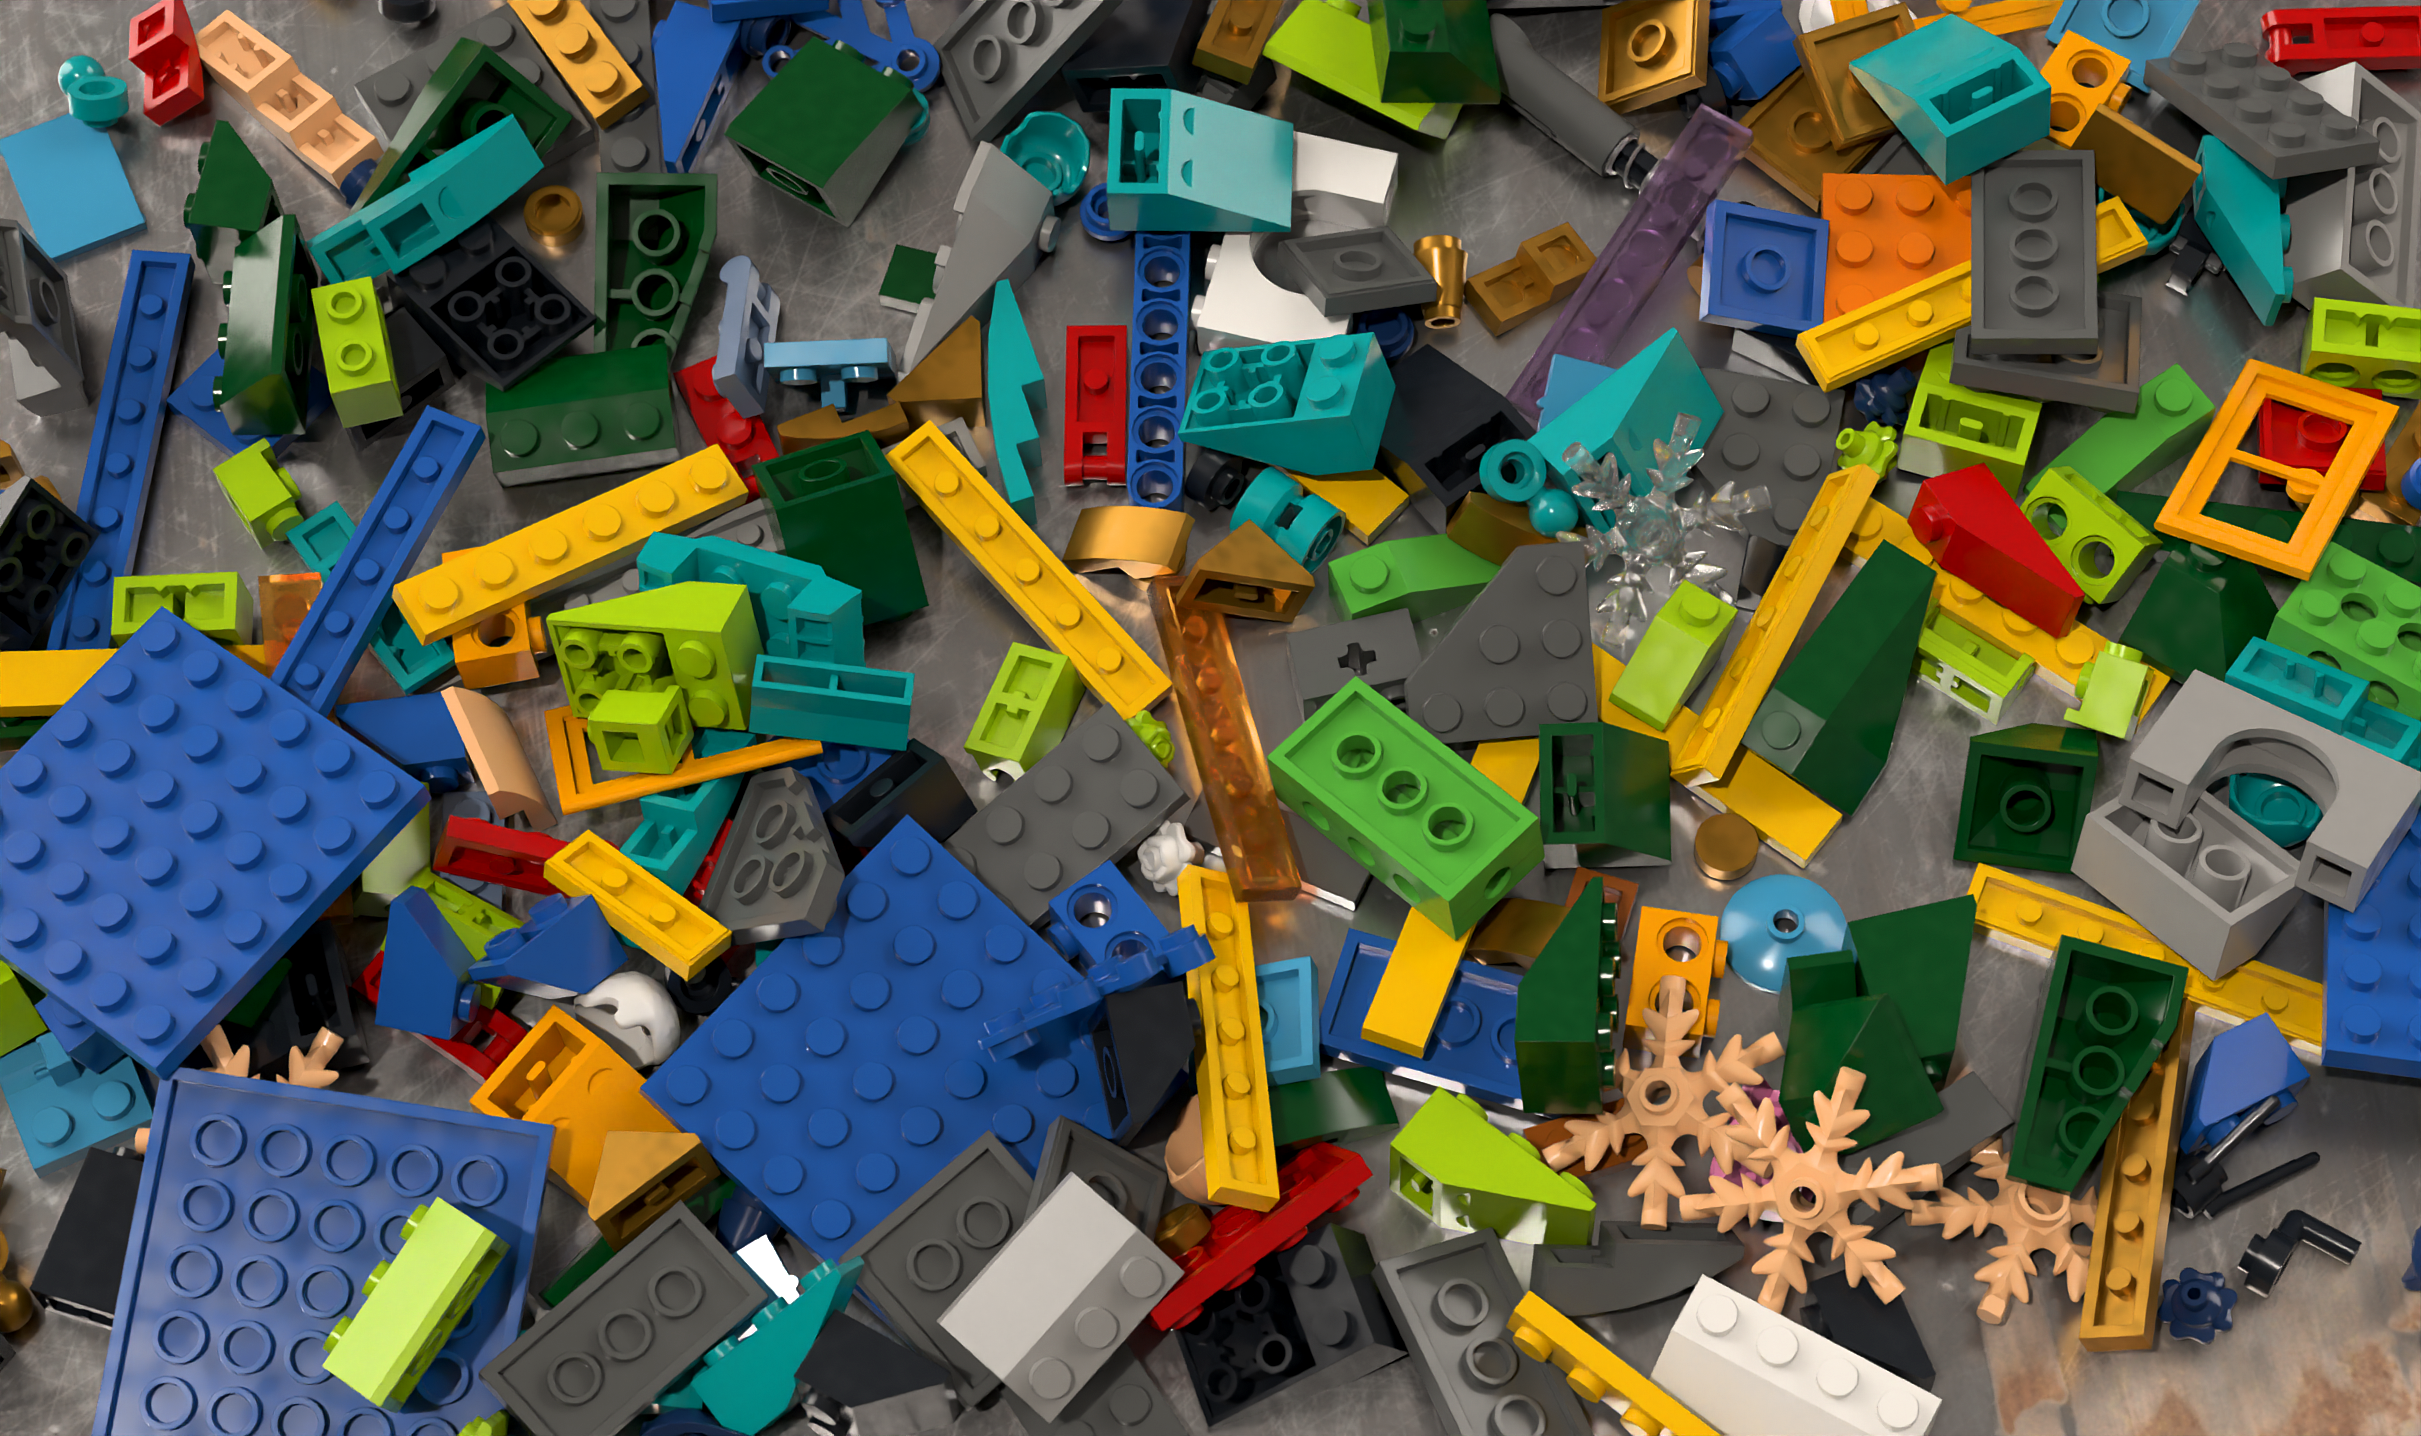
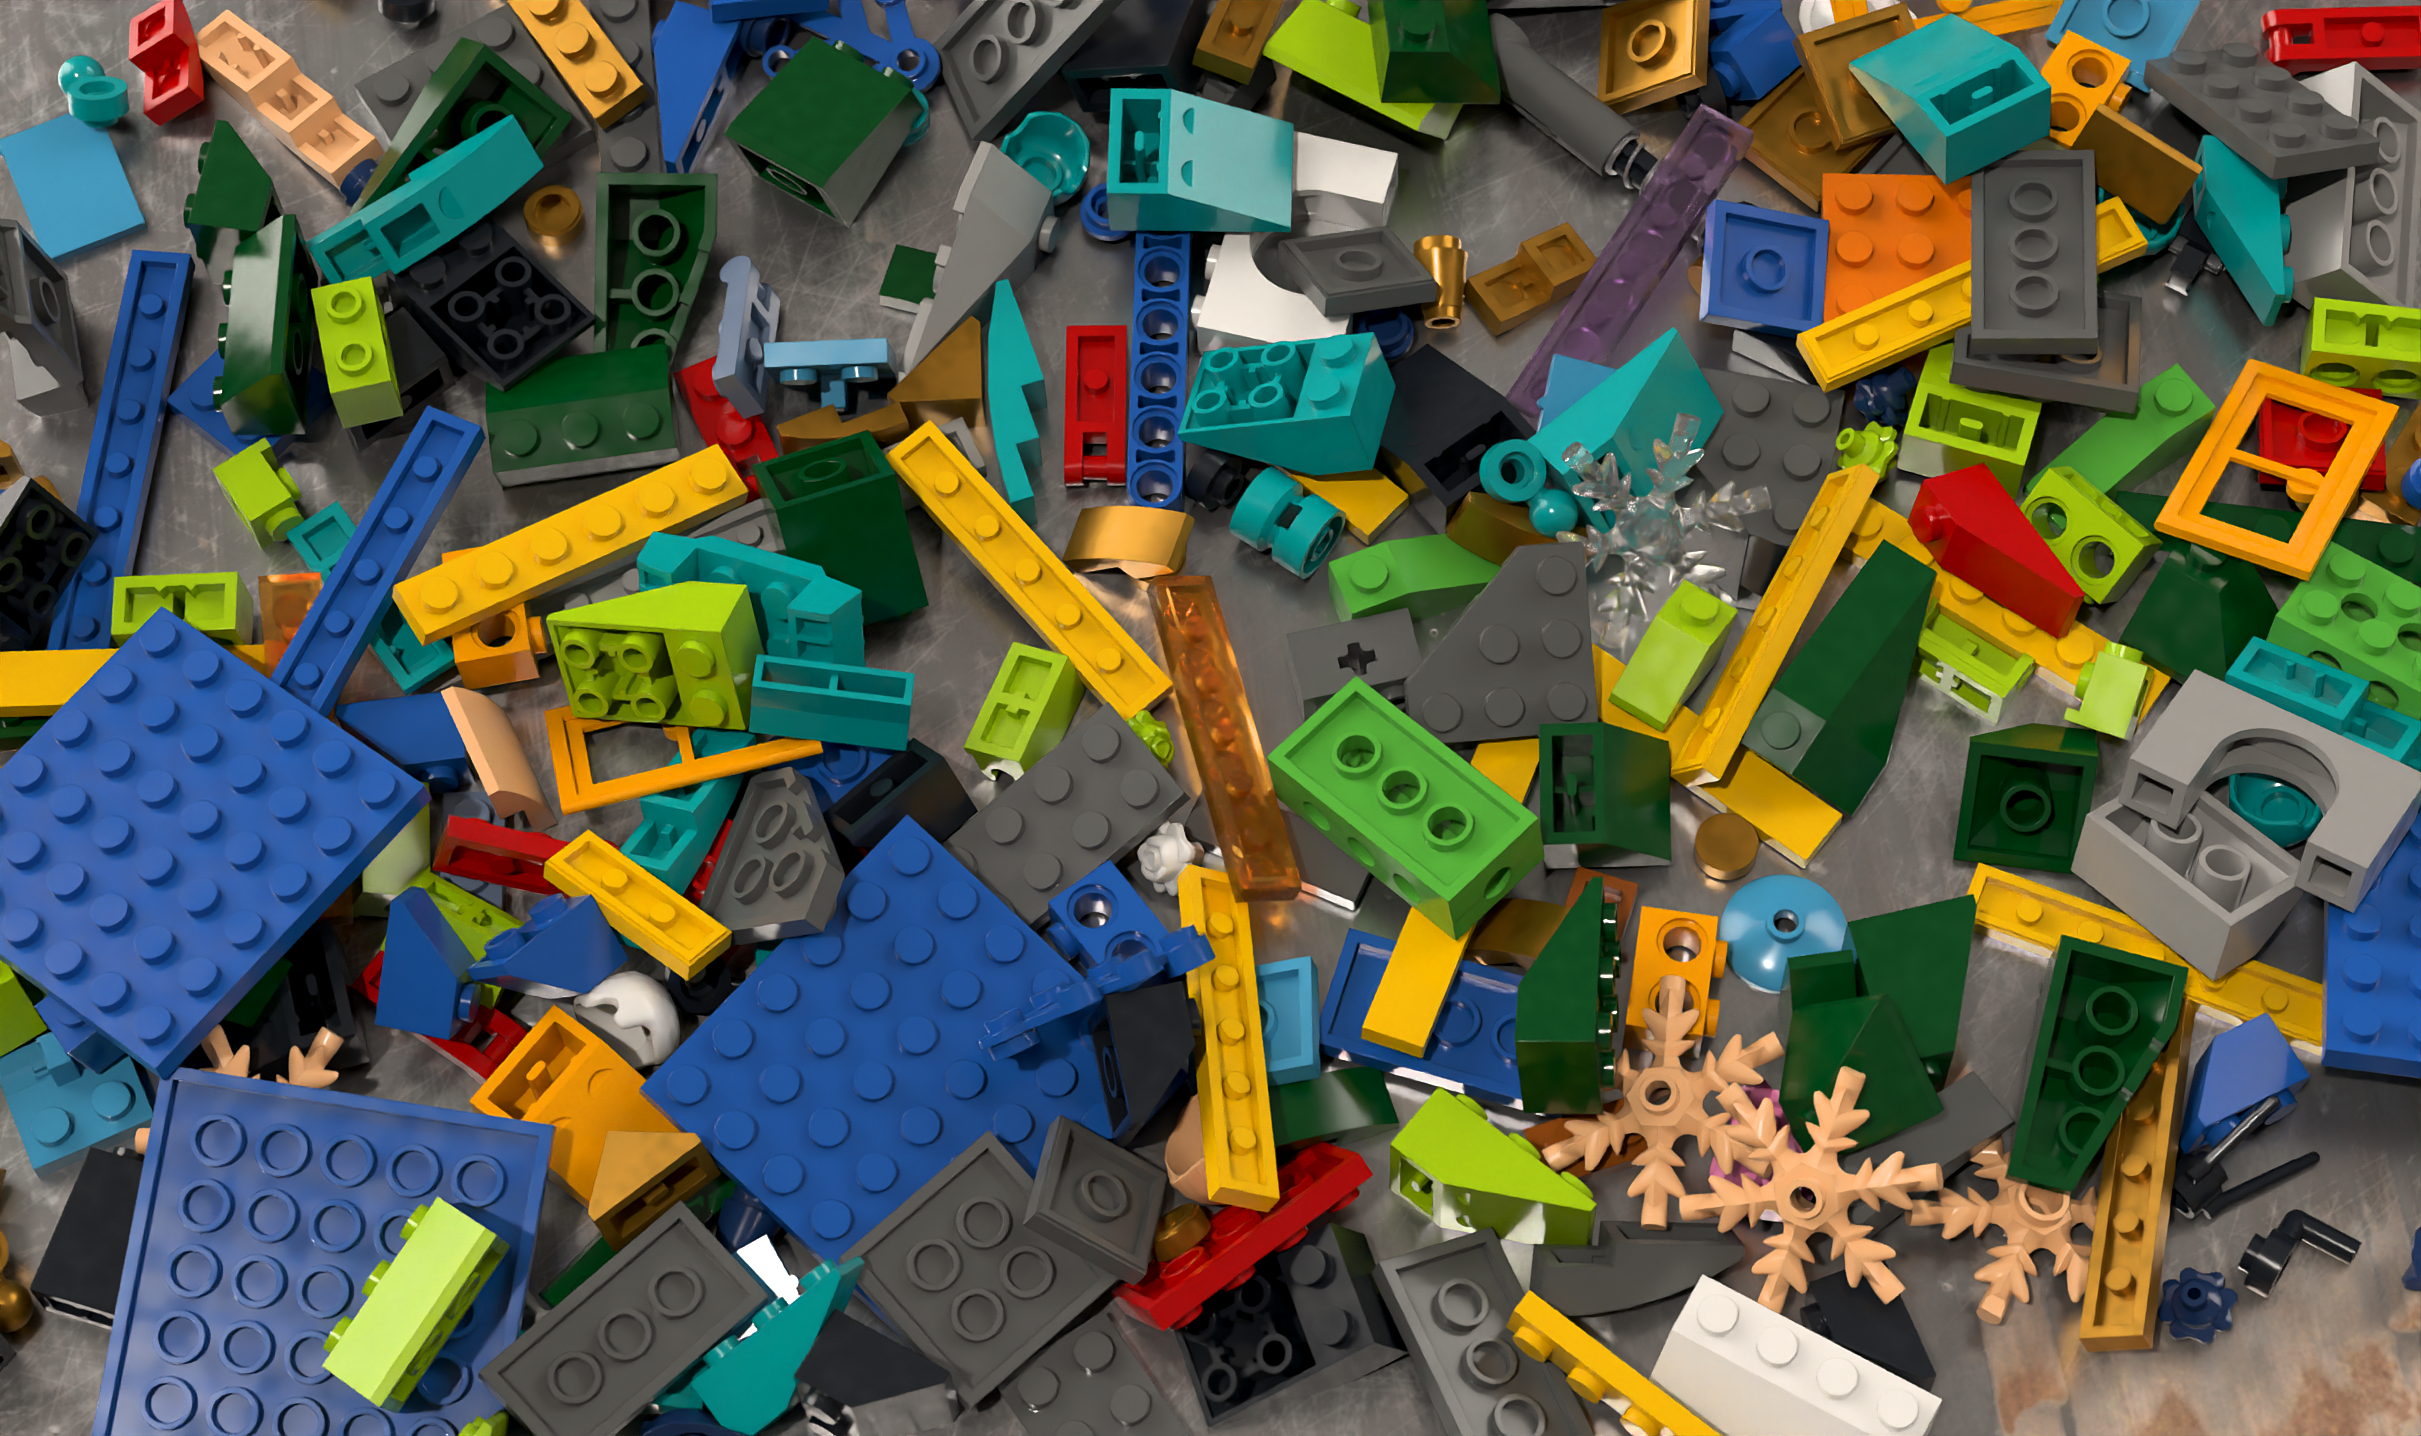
(640, 730): lime brick -> none
(1060, 1296): slope -> none
(1247, 578): pearl gold slope -> none

